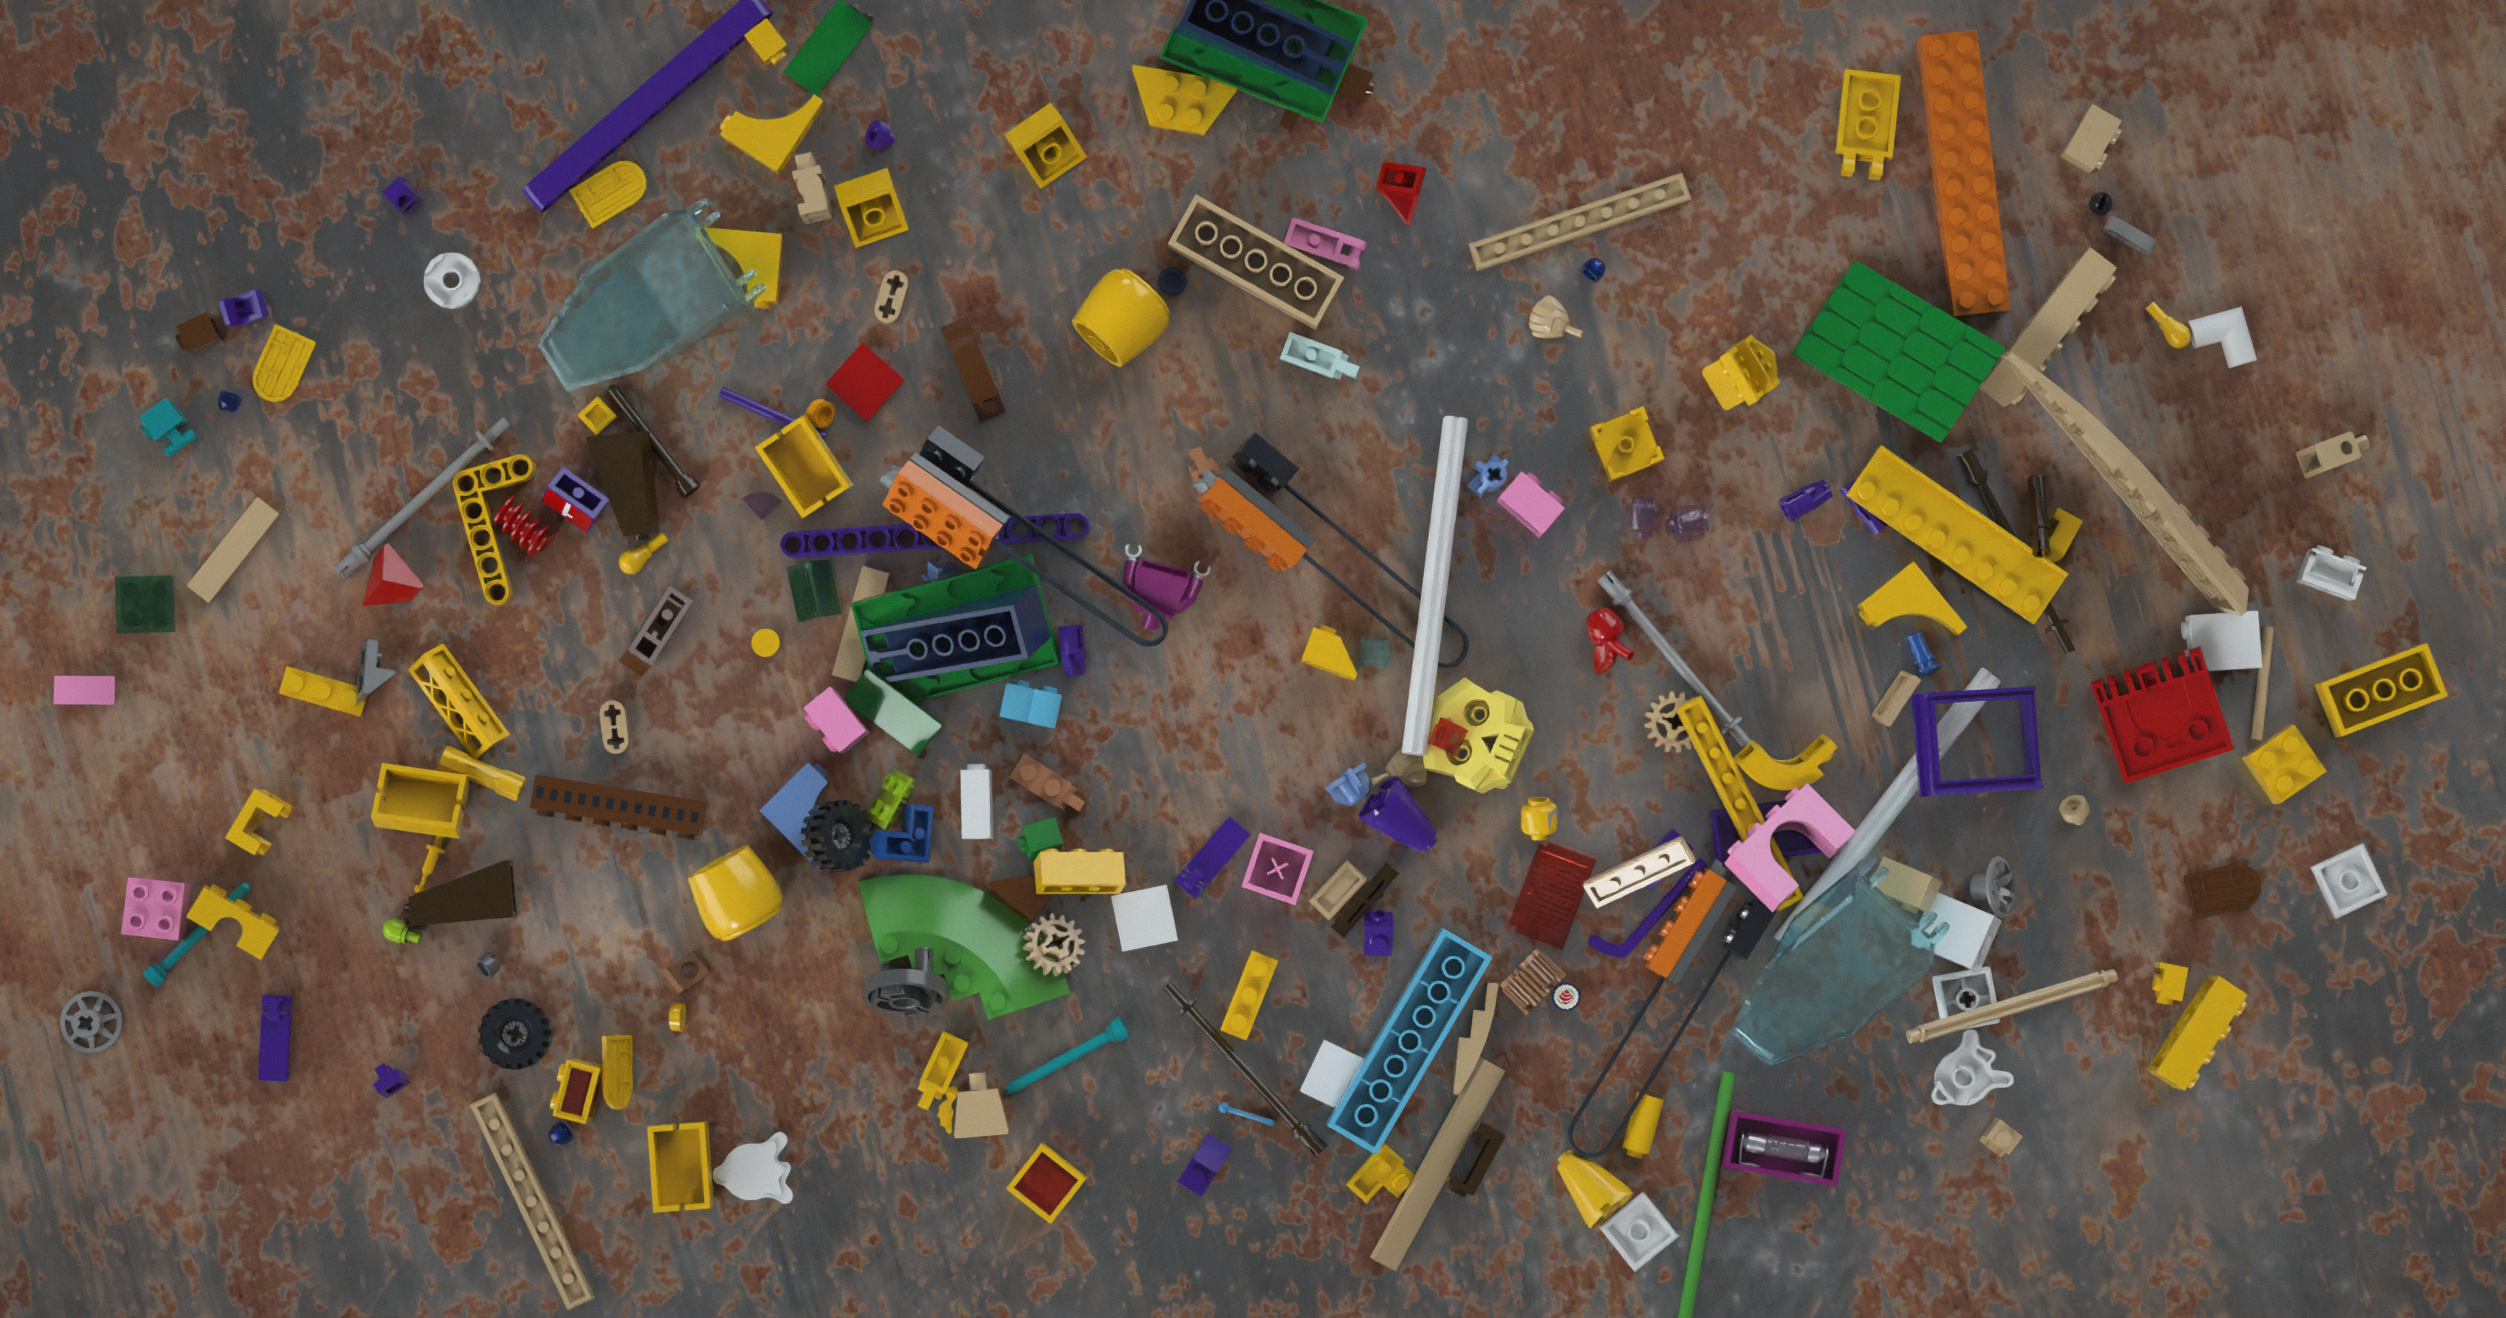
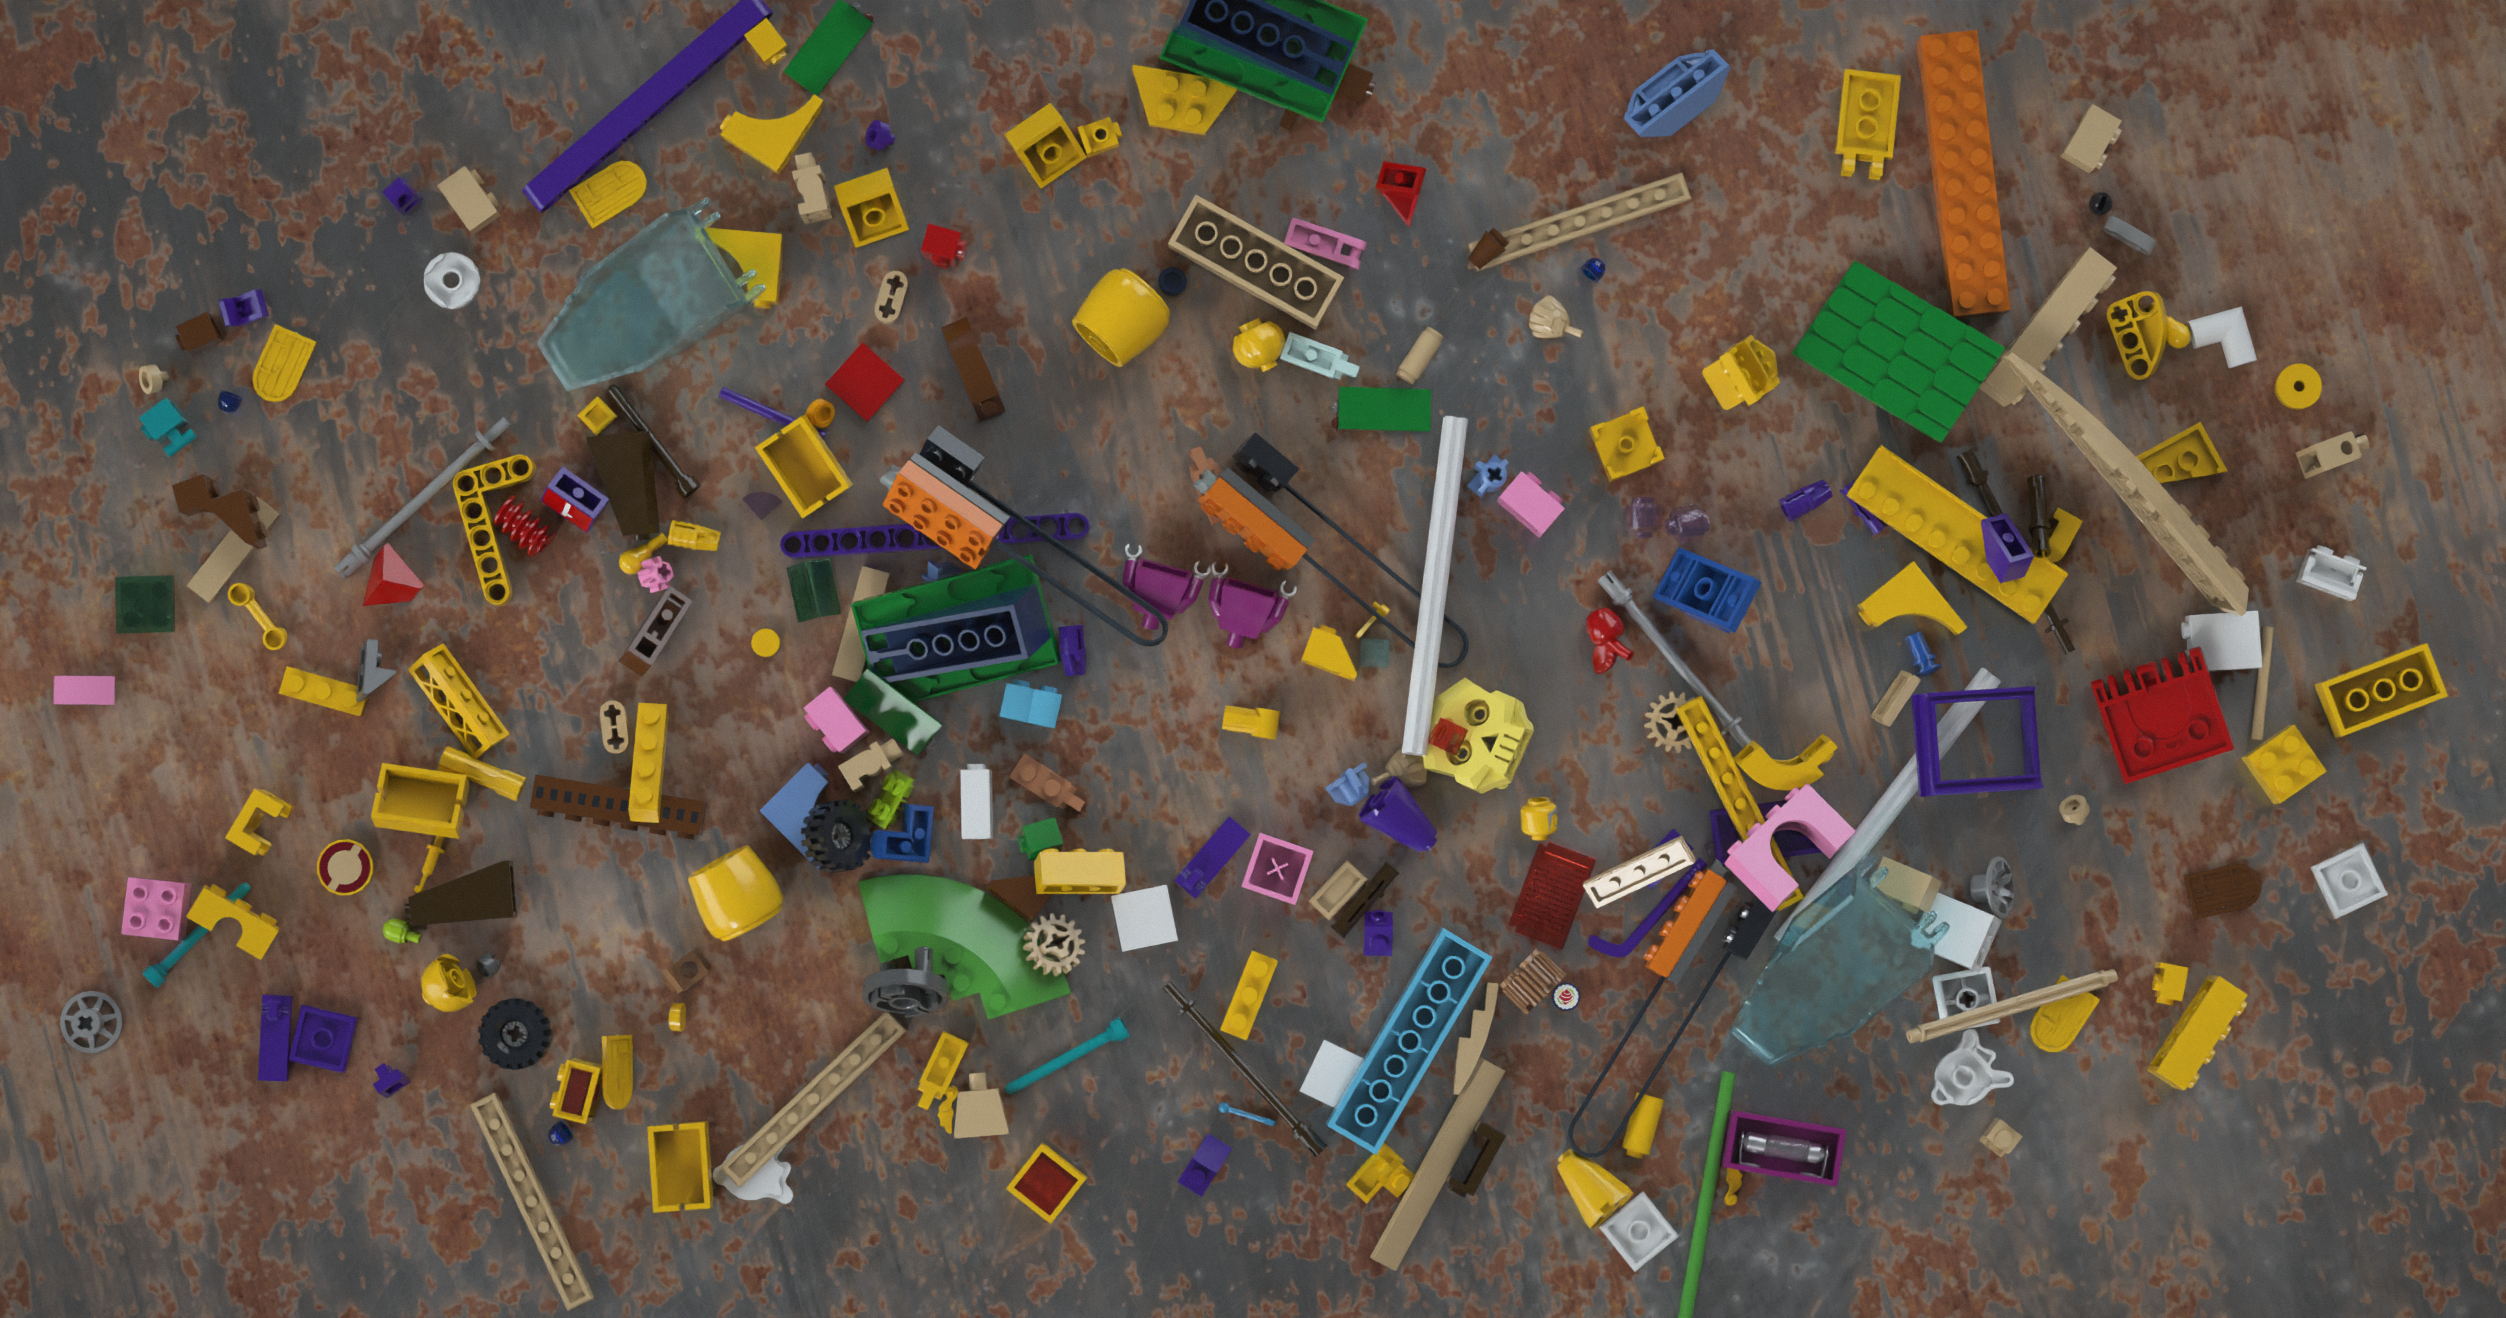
(152, 379): none -> tan tile
(235, 509): none -> reddish brown arch
(243, 594): none -> yellow bar
(323, 1038): none -> dark purple tile
(345, 867): none -> tile
(446, 985): none -> yellow cylinder
(469, 199): none -> tan brick
(648, 762): none -> yellow brick
(655, 574): none -> bright pink gear
(693, 536): none -> yellow hinge
(813, 1099): none -> tan tile
(870, 763): none -> tan hips
(943, 246): none -> red brick
(1094, 145): none -> yellow brick
(1245, 607): none -> magenta torso
(1257, 722): none -> yellow piece
(1259, 344): none -> yellow plant
(1382, 409): none -> green piece
(1382, 609): none -> yellow piece
(1420, 355): none -> tan piece
(1488, 248): none -> reddish brown cone
(1677, 94): none -> medium blue wedge
(1707, 590): none -> blue brick
(1734, 1181): none -> yellow piece
(2005, 548): none -> dark purple slope
(2059, 1022): none -> yellow window
(2148, 327): none -> yellow beam
(2183, 456): none -> yellow wing
(2285, 386): none -> yellow piece

